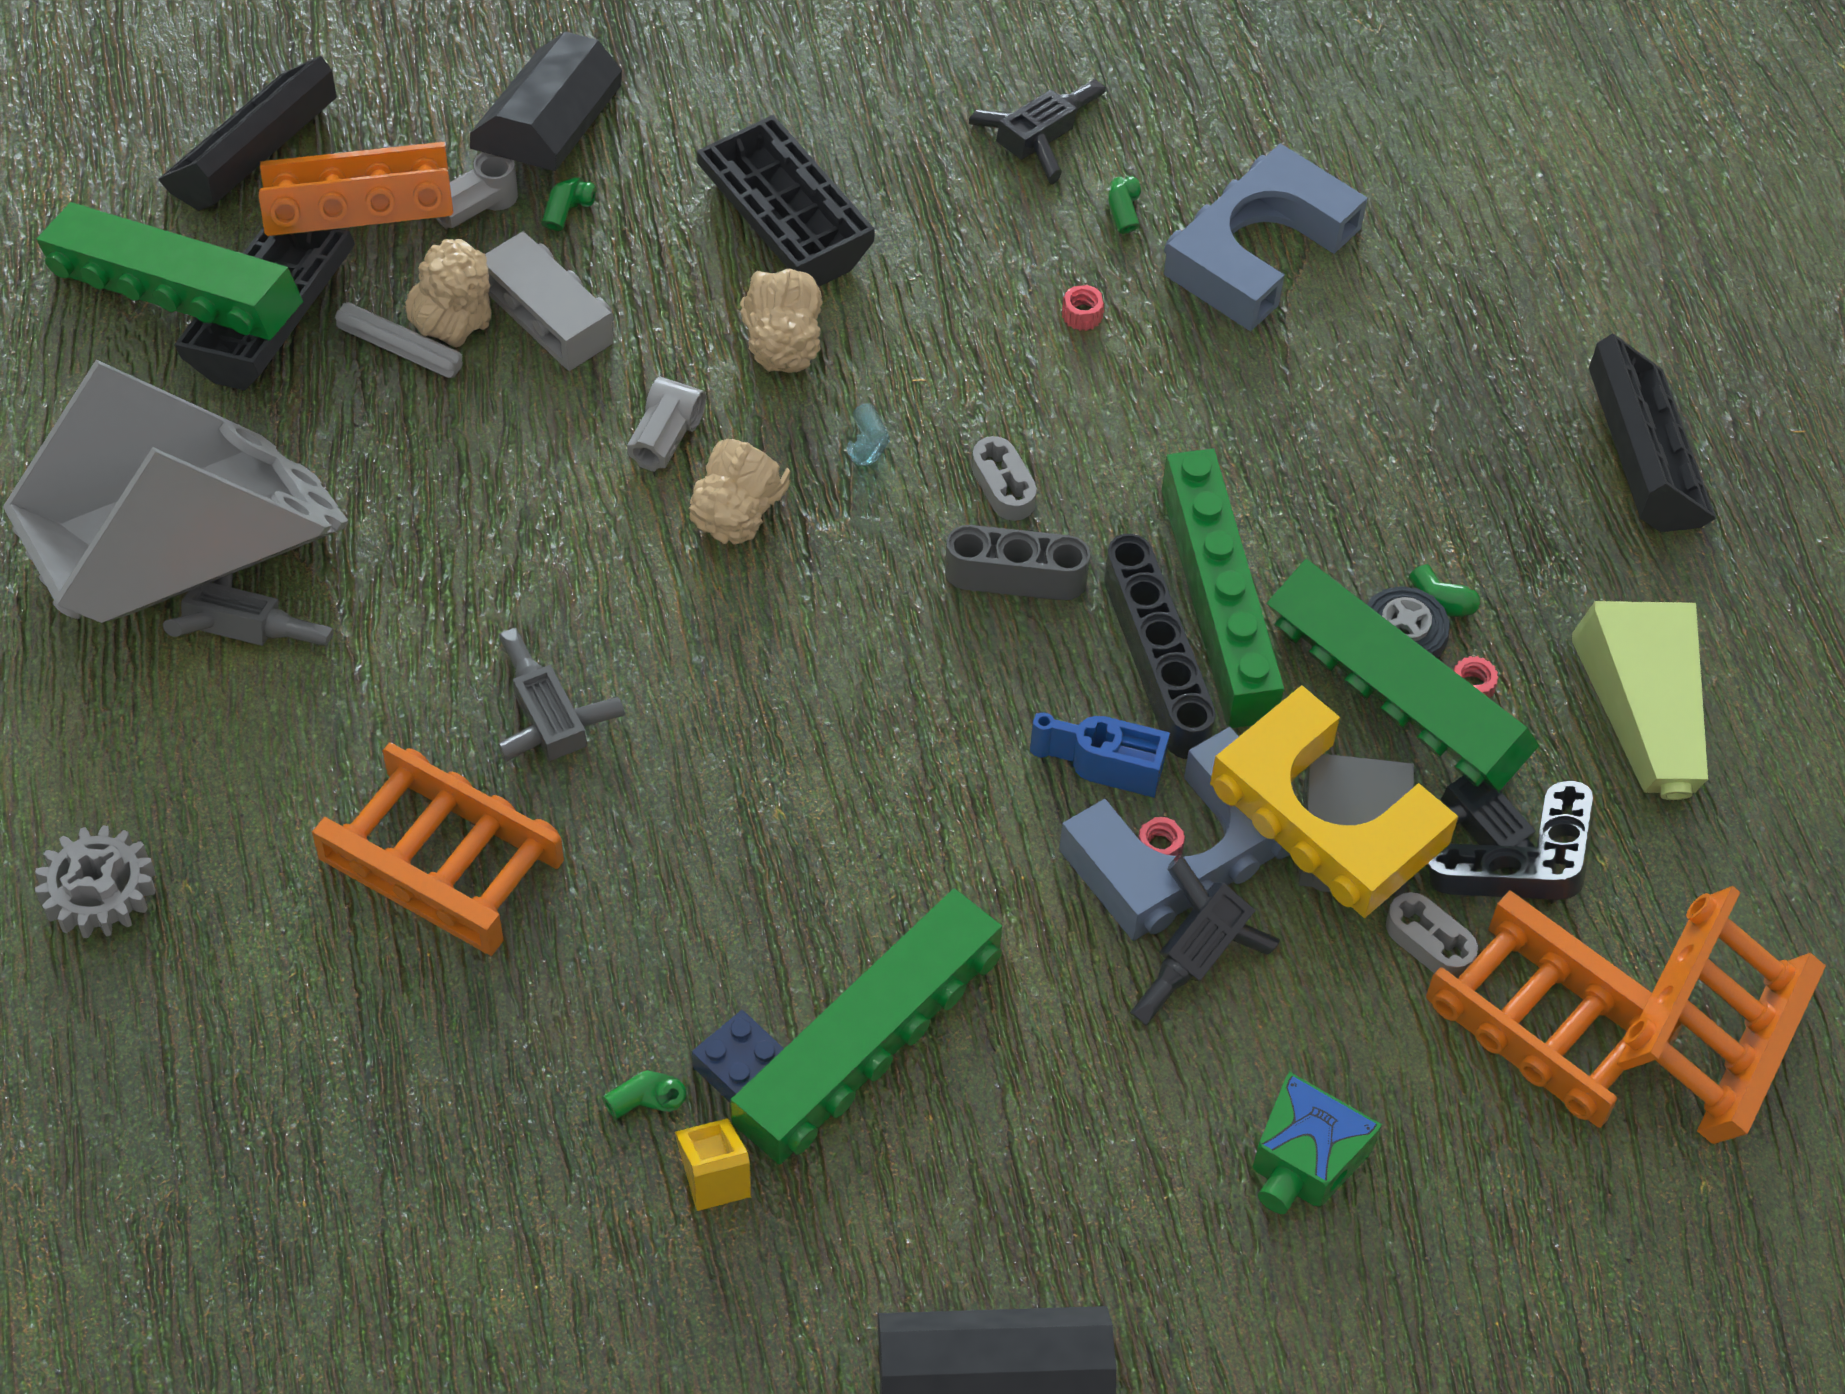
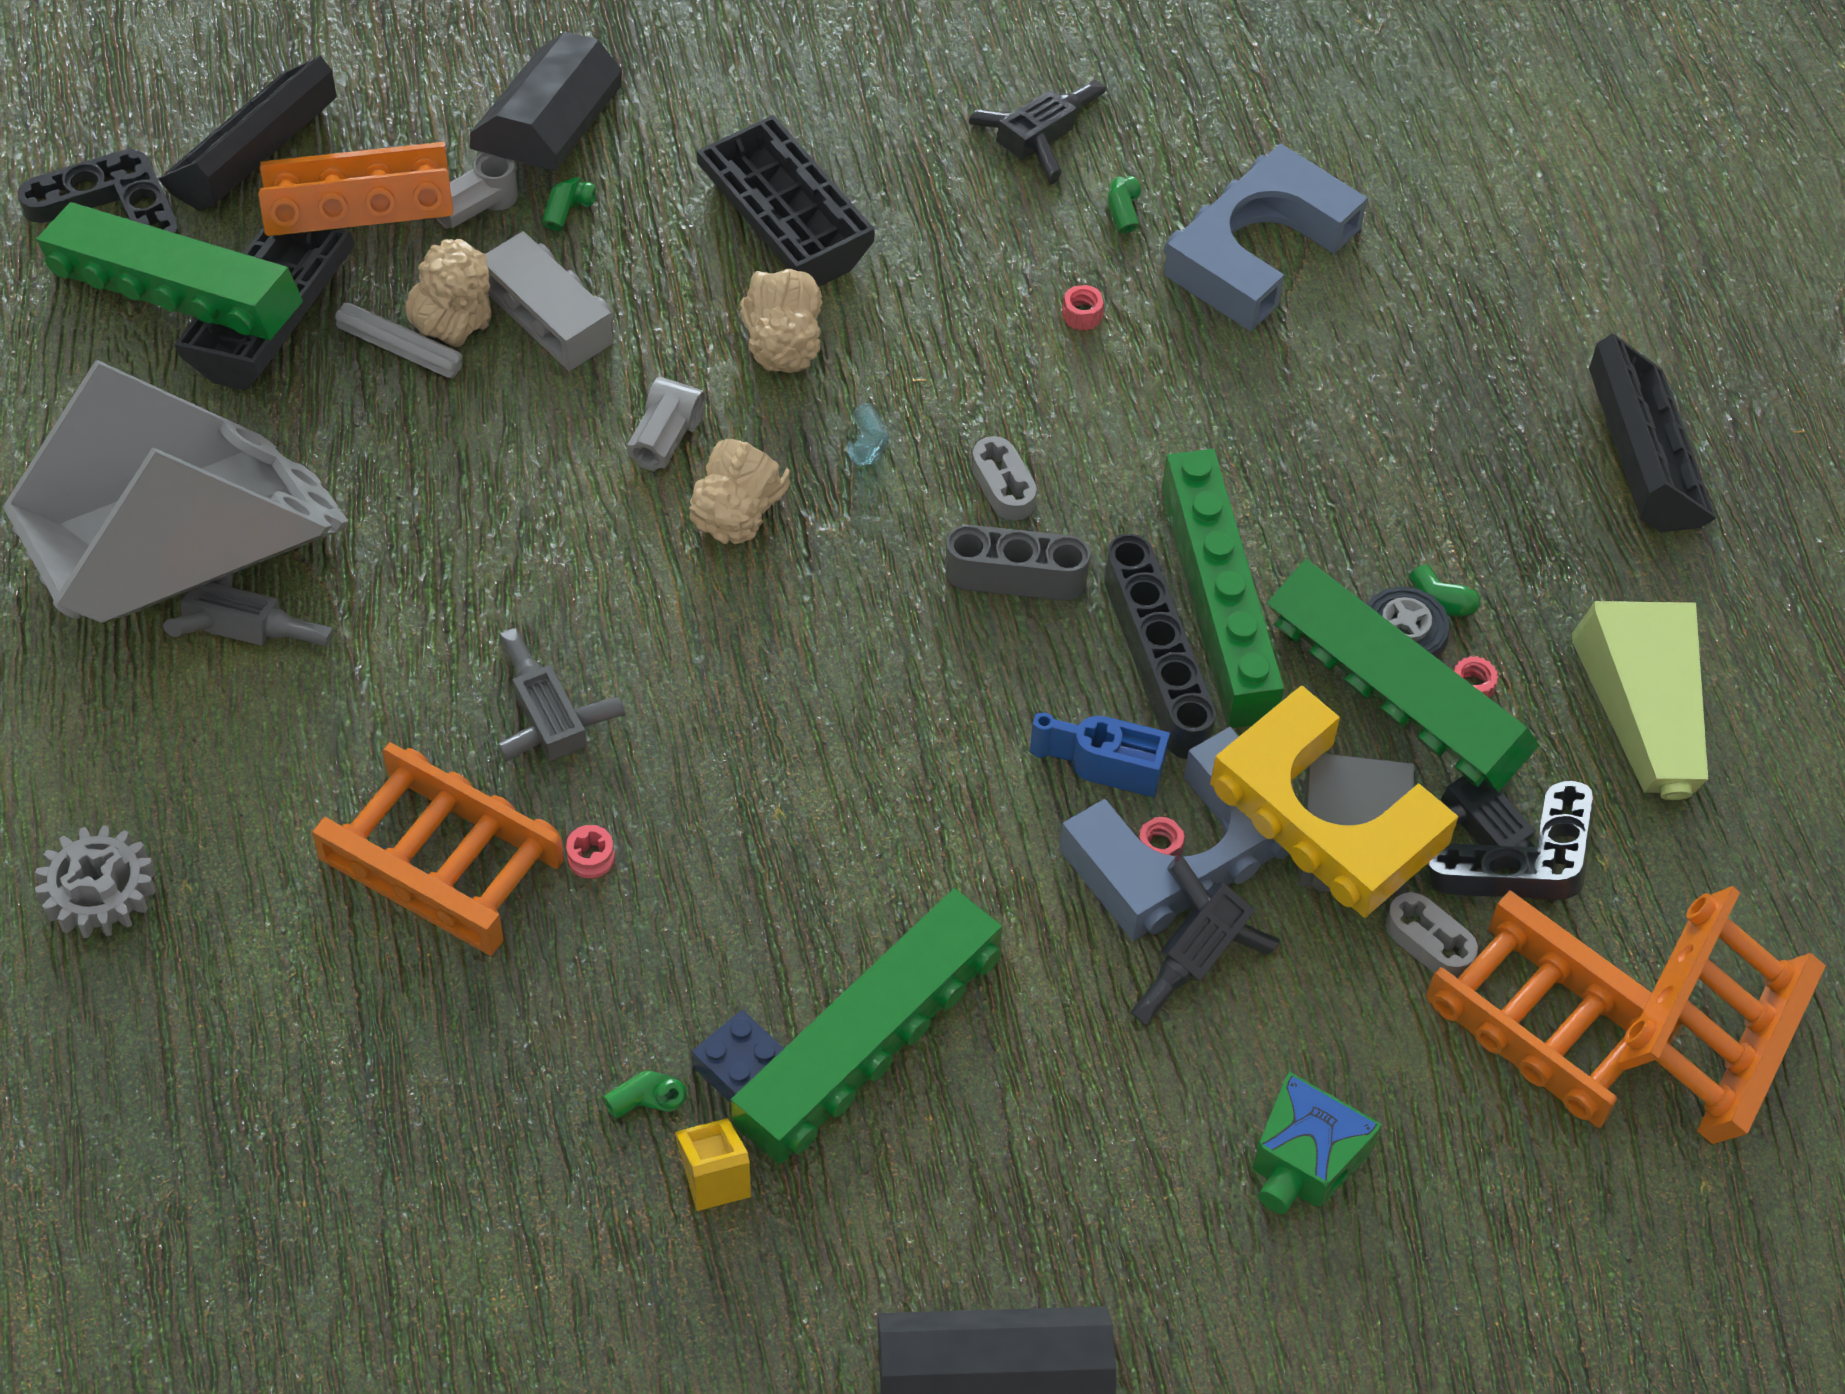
(122, 187): none -> black beam
(600, 861): none -> coral bush

